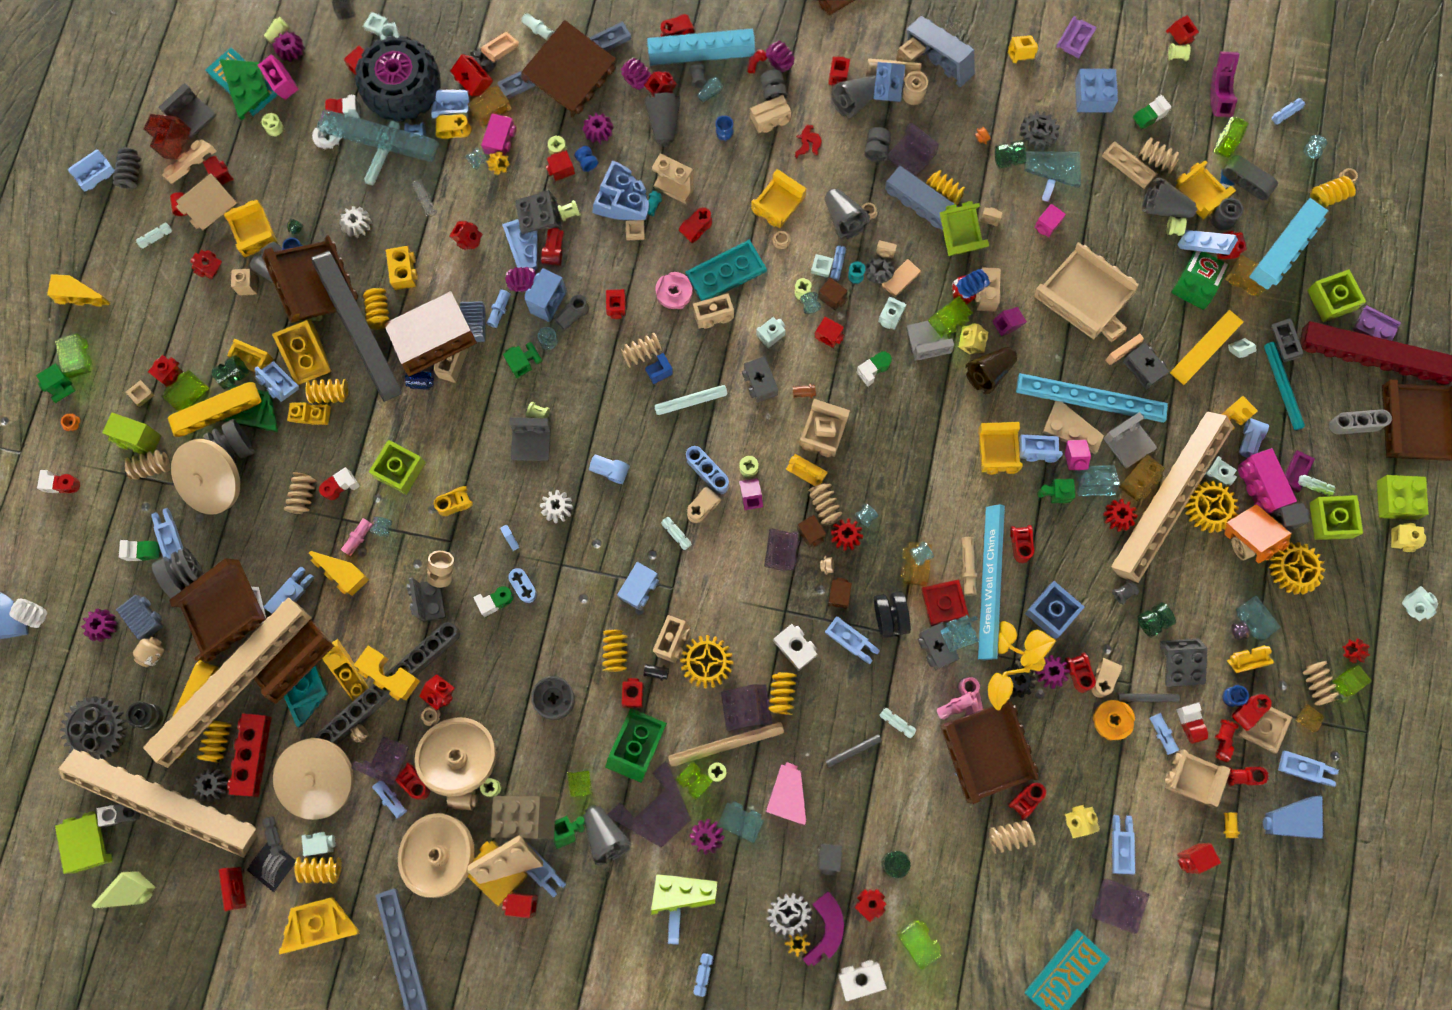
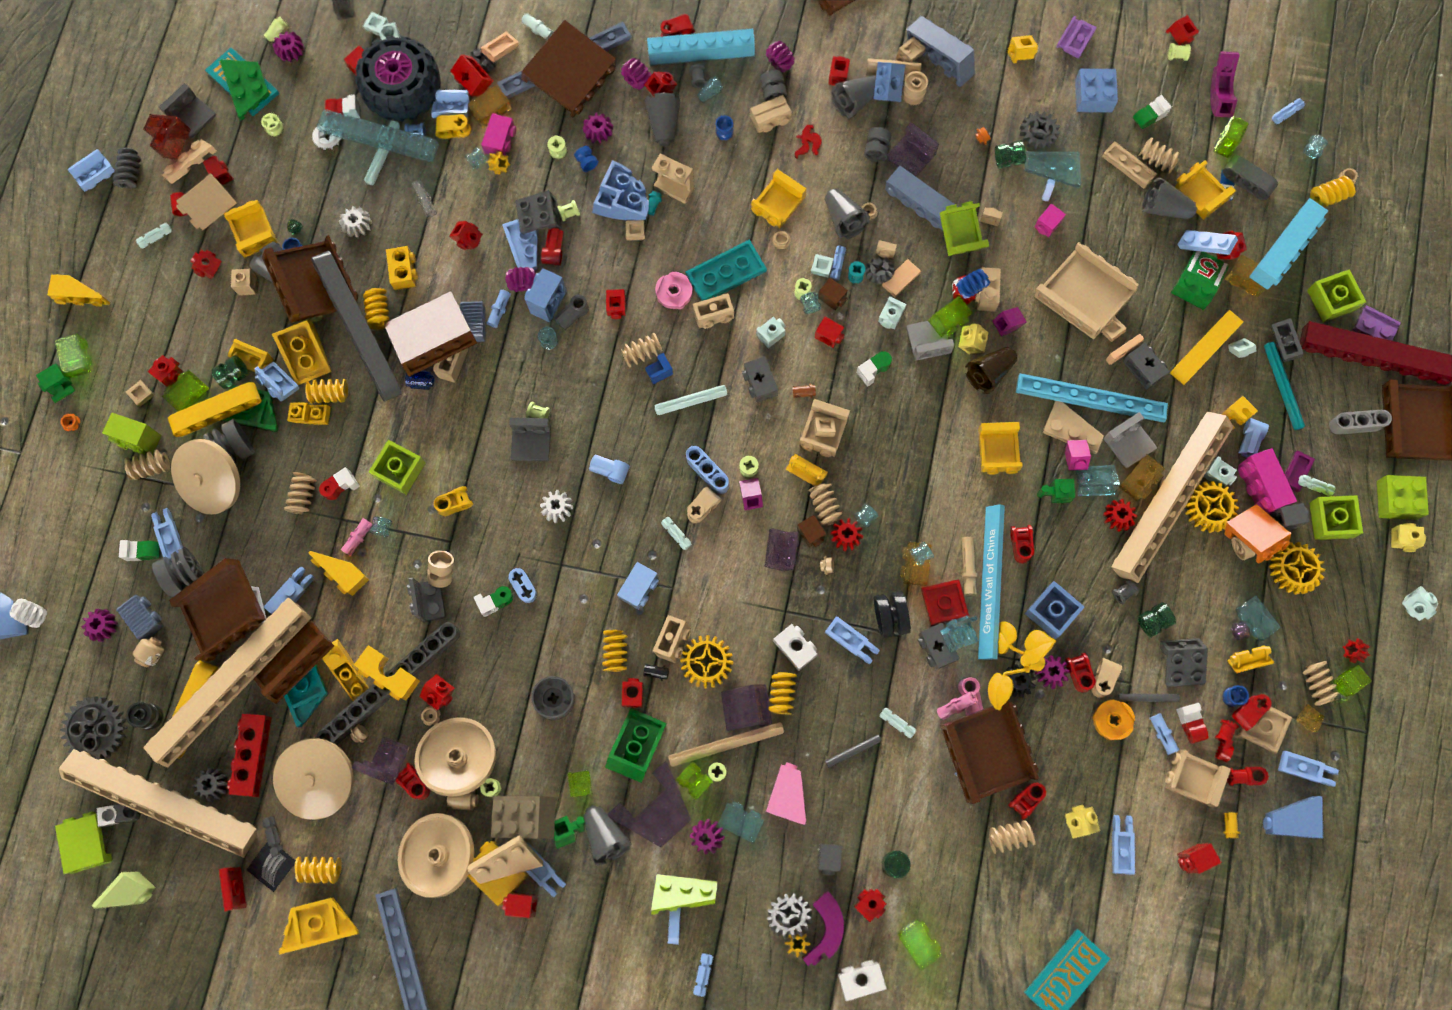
(57, 484): leg -> none
(214, 741): yellow piece -> none
(278, 77): dark pink brick -> none
(318, 844): light aqua brick -> none
(398, 810): light blue pin -> none
(509, 537): light blue tile -> none
(519, 361): green brick -> none
(560, 166): red brick -> none
(695, 226): red piece -> none
(758, 56): red arm -> none
(839, 593): reddish brown brick -> none
(945, 187): yellow piece -> none
(1039, 448): light blue bracket -> none
(1120, 906): clear purple bracket -> none
(1176, 226): yellowish green wheel -> none
(1227, 214): dark grey wheel -> none

